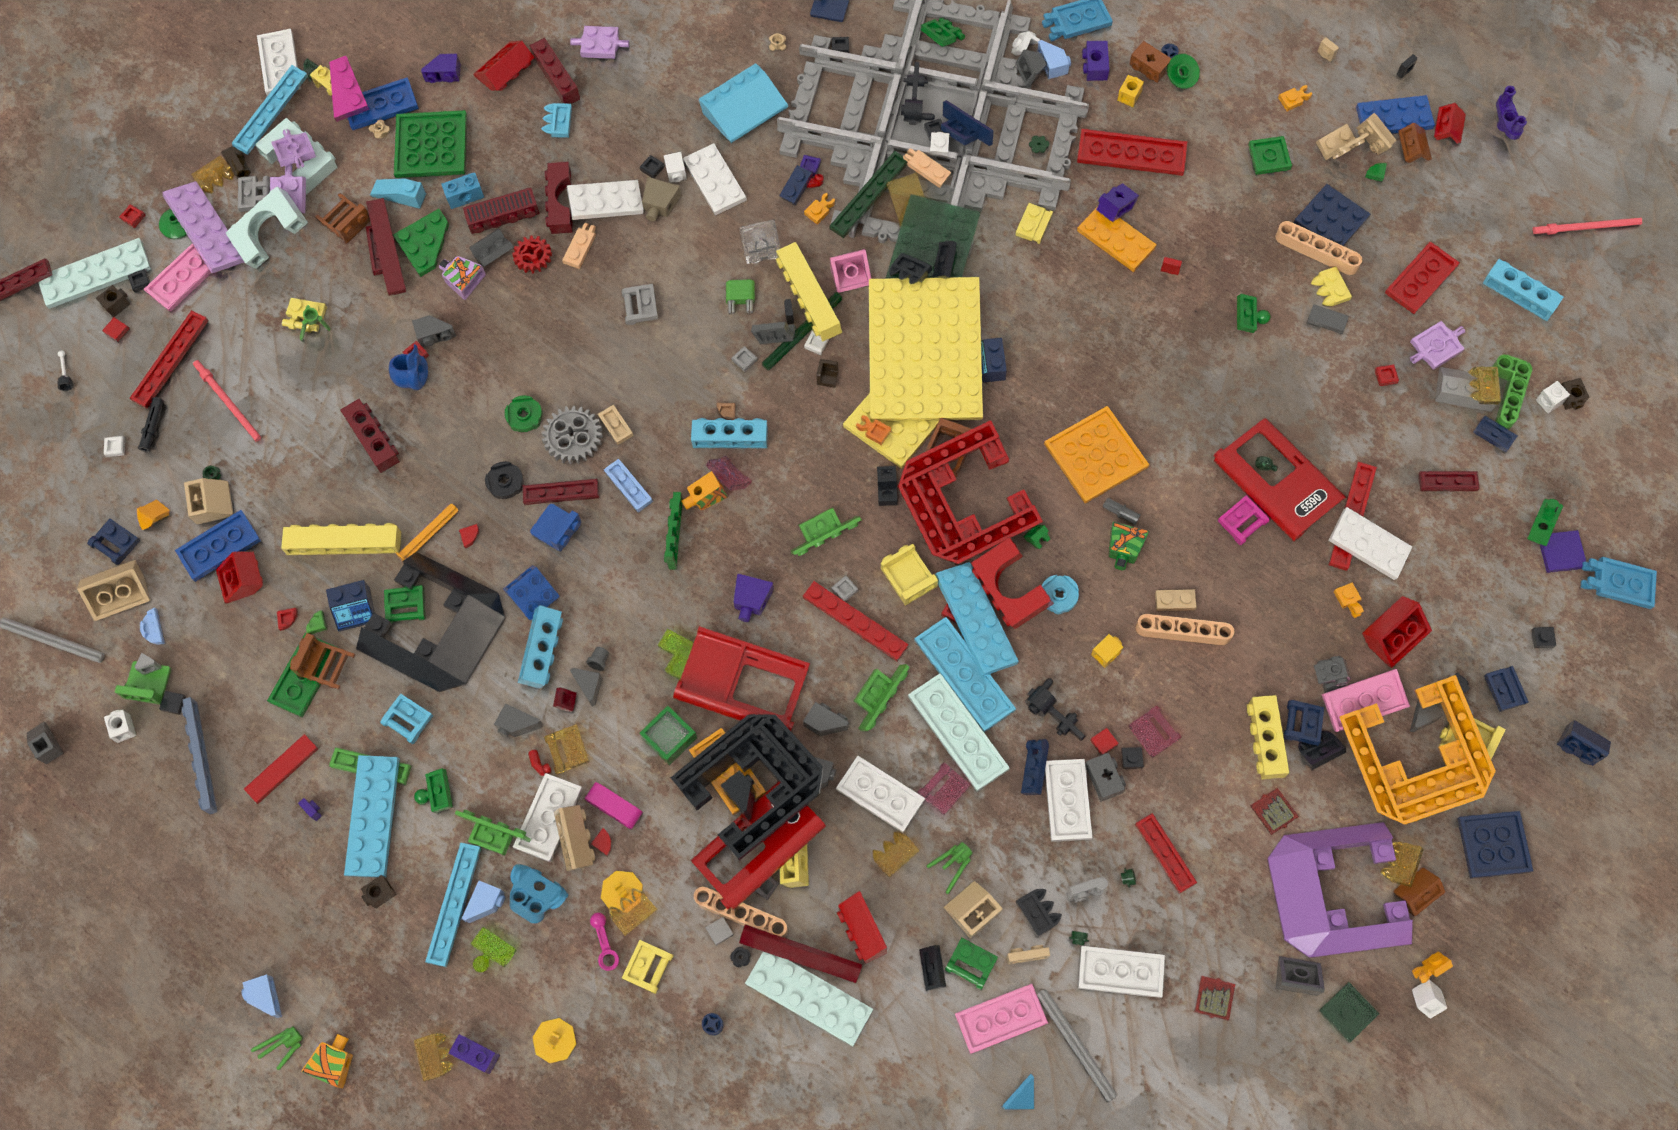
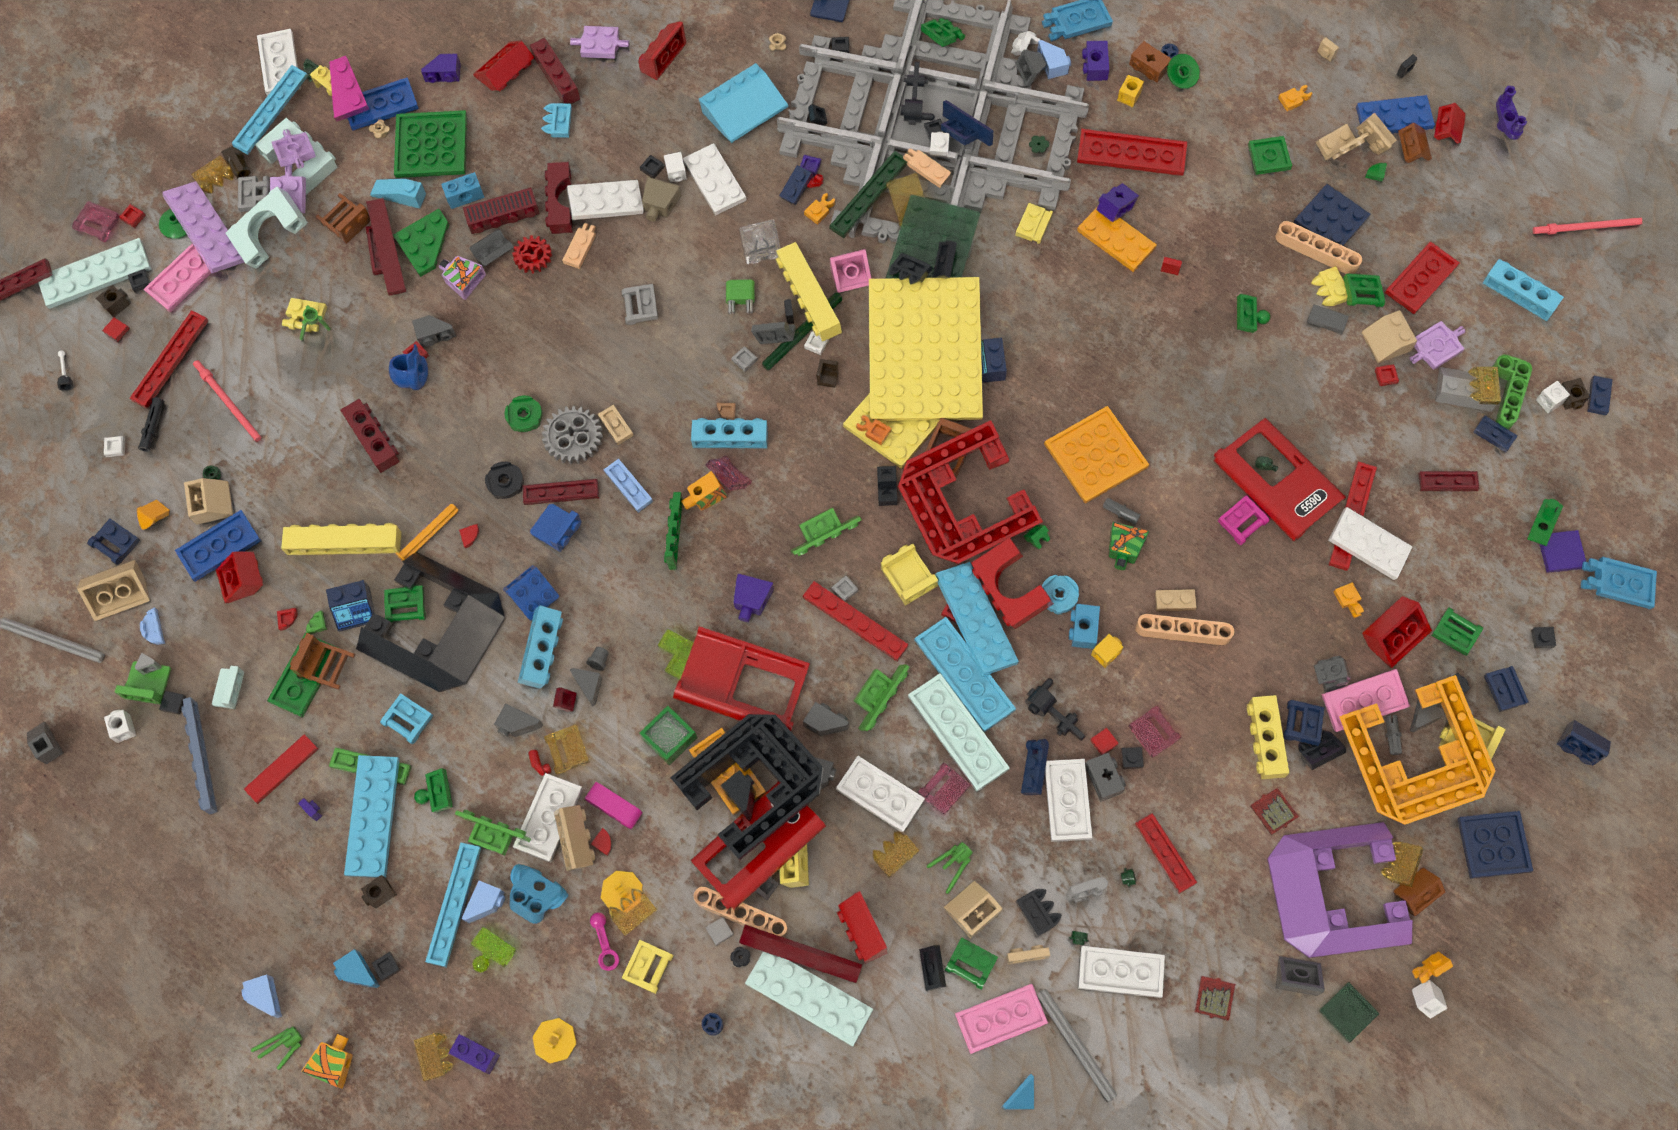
(97, 215): none -> clear pink plate
(228, 687): none -> light aqua panel
(354, 970): none -> dark azure slope
(386, 966): none -> black plate
(663, 50): none -> red slope
(817, 115): none -> black tile
(1084, 637): none -> dark azure brick
(1364, 284): none -> green plate
(1389, 337): none -> tan slope
(1393, 735): none -> dark grey axle
(1455, 636): none -> green plate
(1599, 395): none -> dark blue plate

